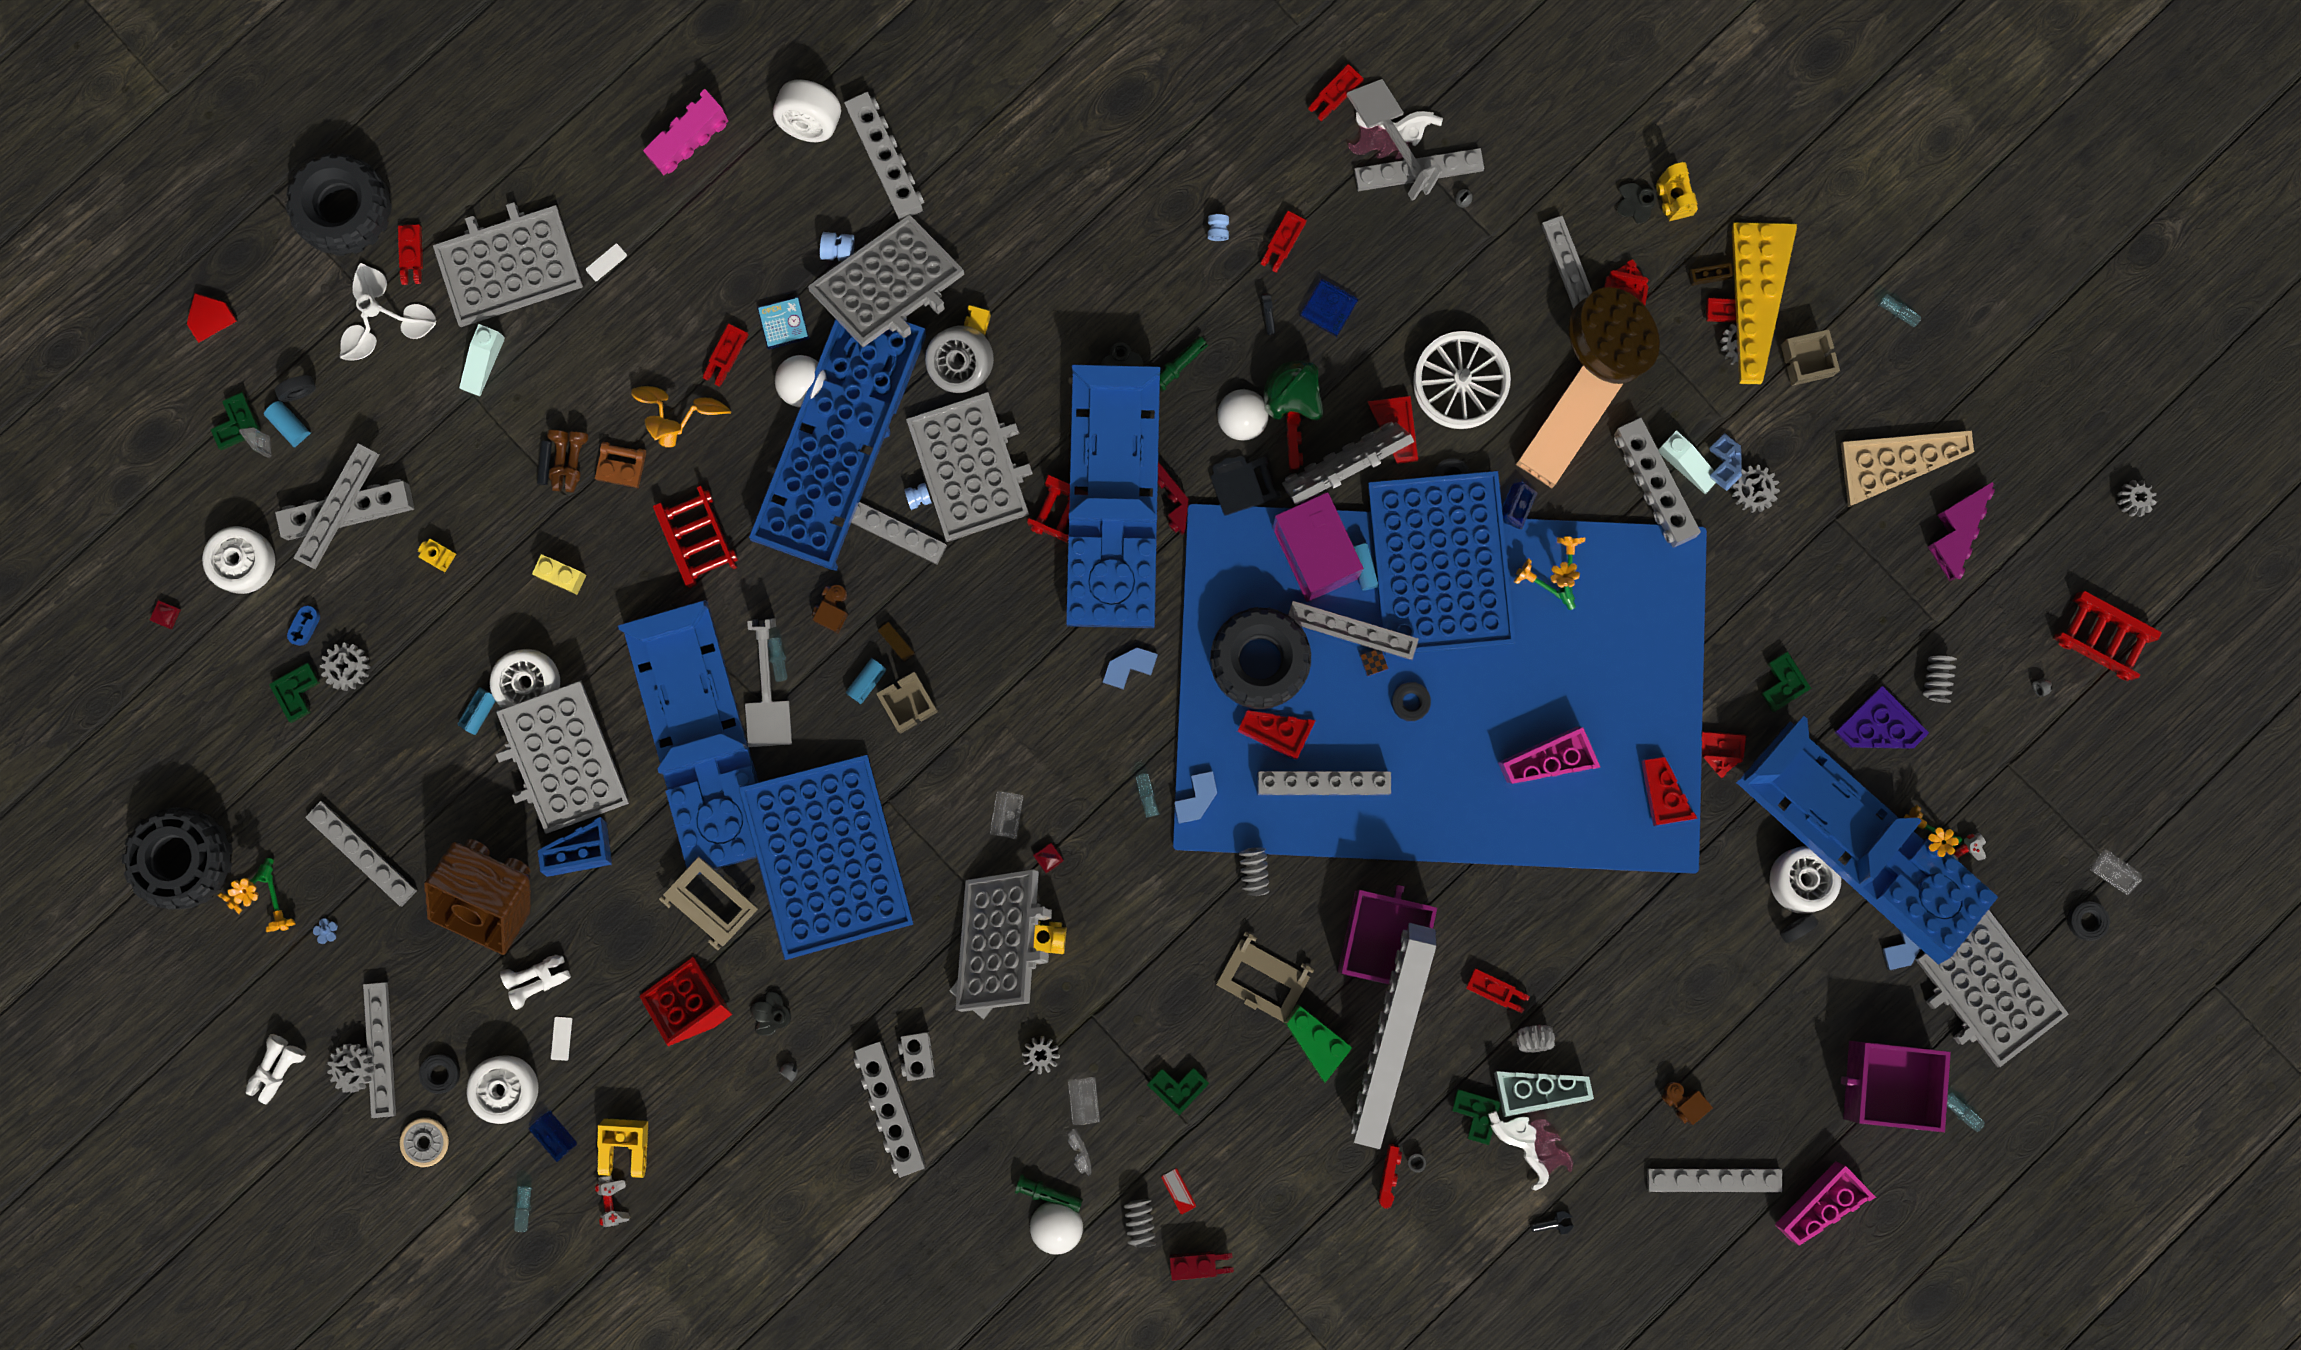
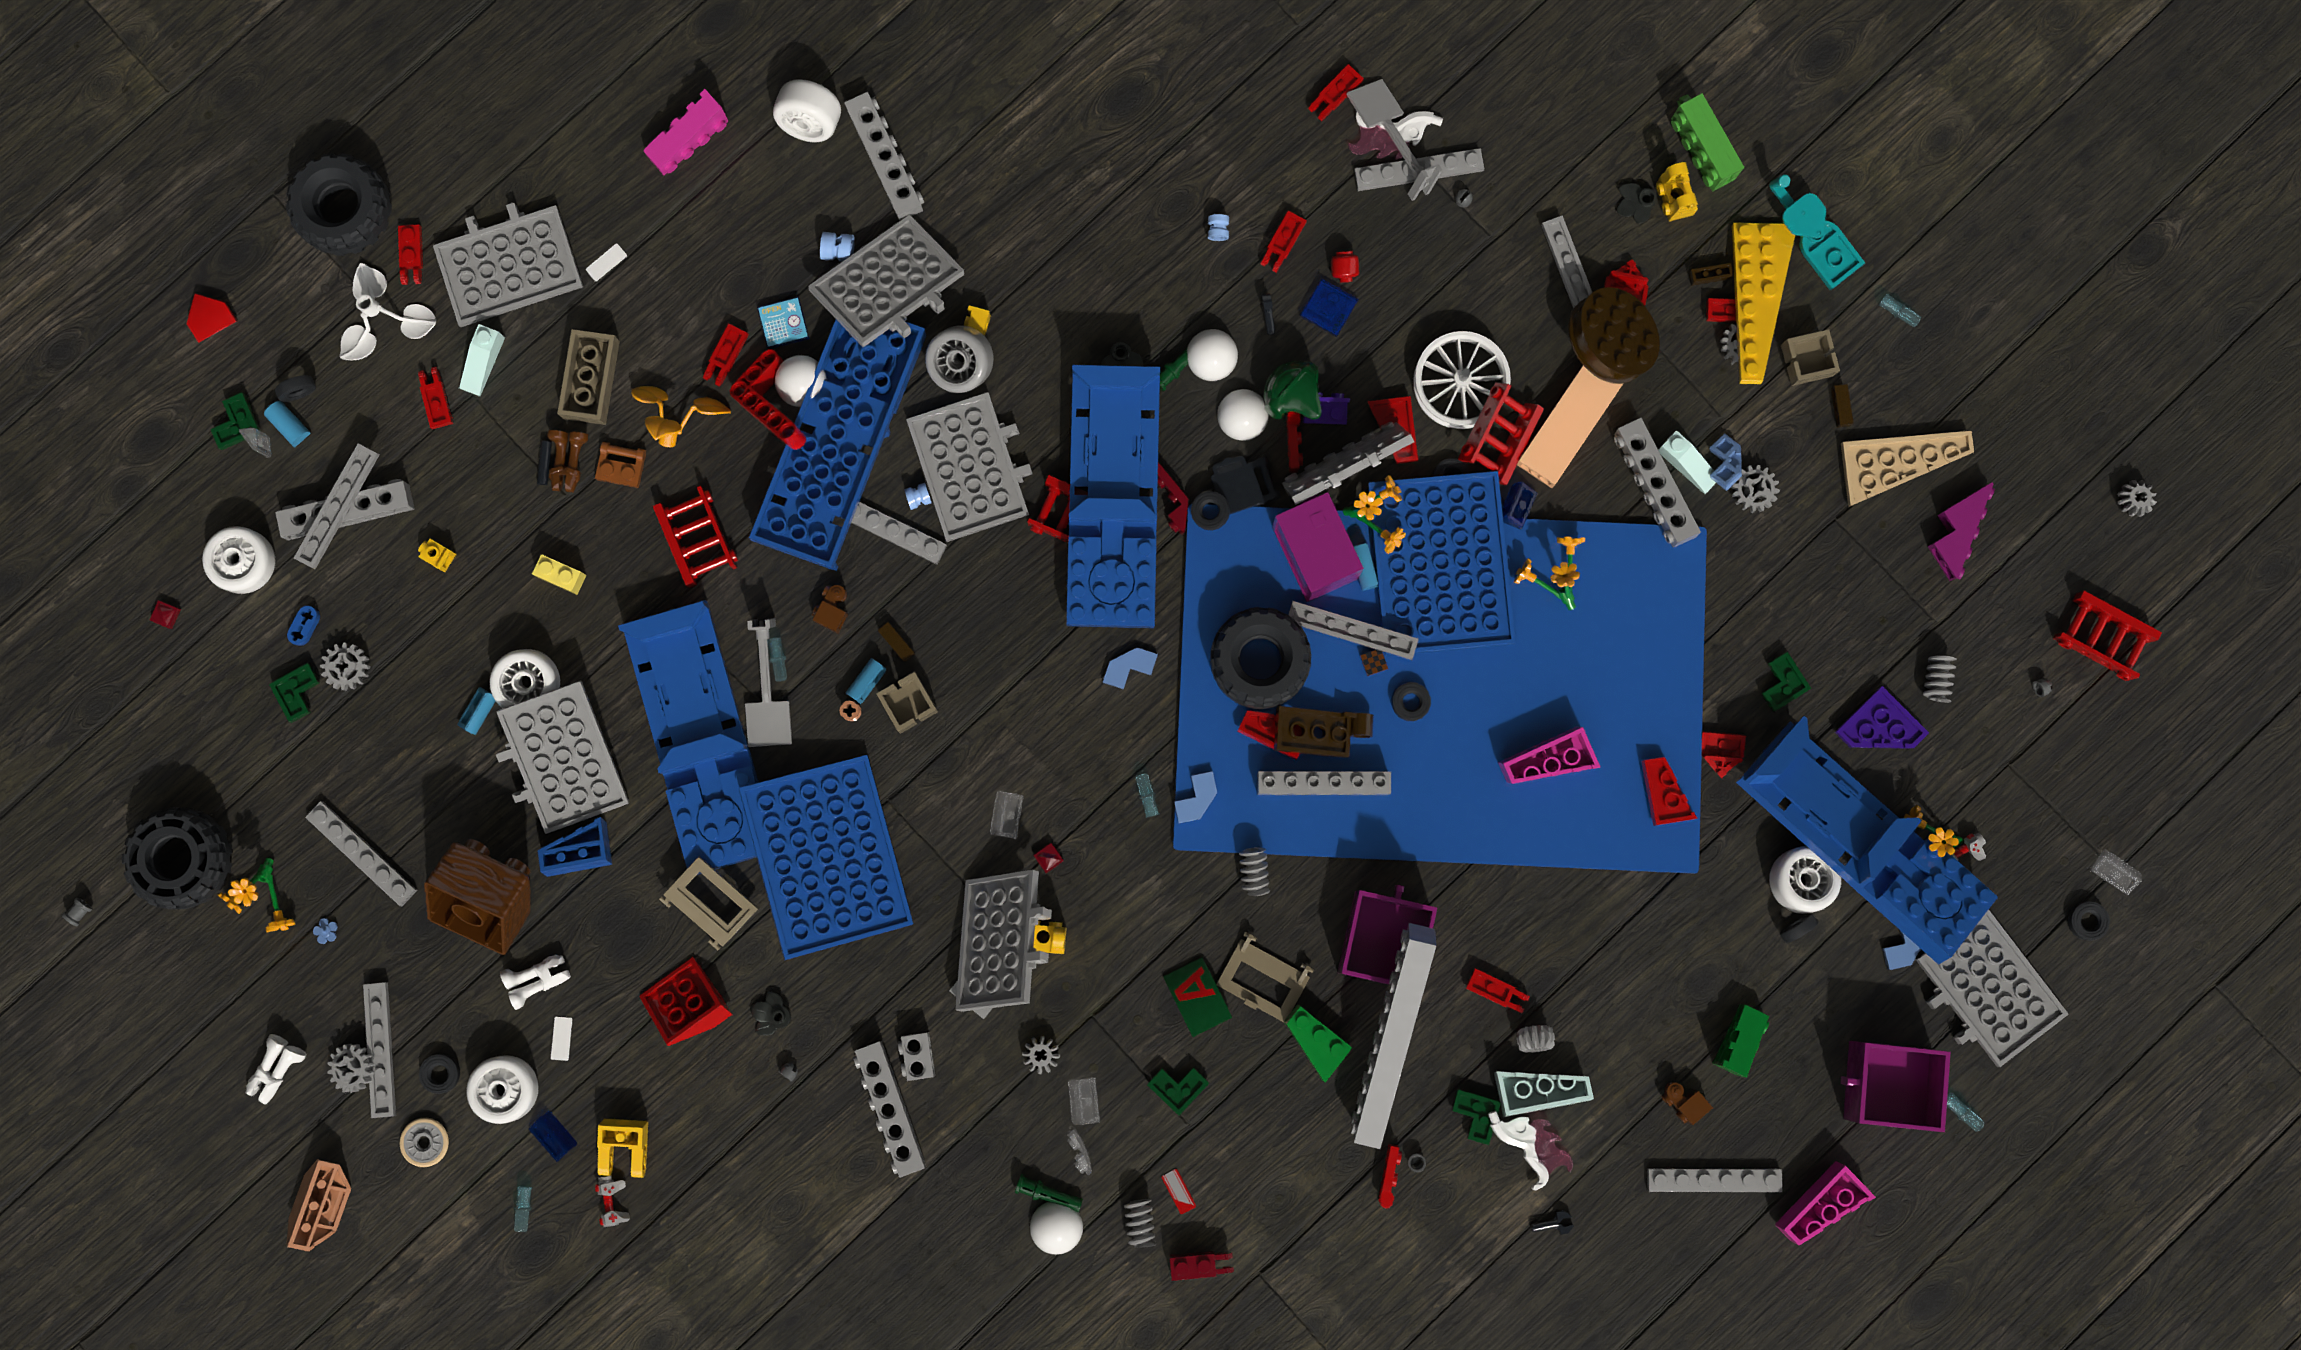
(76, 911): none -> dark grey bush
(317, 1205): none -> nougat wedge
(435, 400): none -> red hinge
(588, 377): none -> dark tan brick
(749, 392): none -> red beam
(846, 705): none -> nougat bush
(1197, 997): none -> dark green slope
(1205, 498): none -> black tyre
(1212, 355): none -> white piece
(1333, 410): none -> dark purple bracket
(1336, 730): none -> dark brown hinge
(1345, 266): none -> red head
(1369, 505): none -> light orange plant
(1517, 440): none -> red fence
(1706, 142): none -> bright green piece
(1742, 1041): none -> green wedge
(1832, 253): none -> teal plate
(1842, 405): none -> dark brown piece

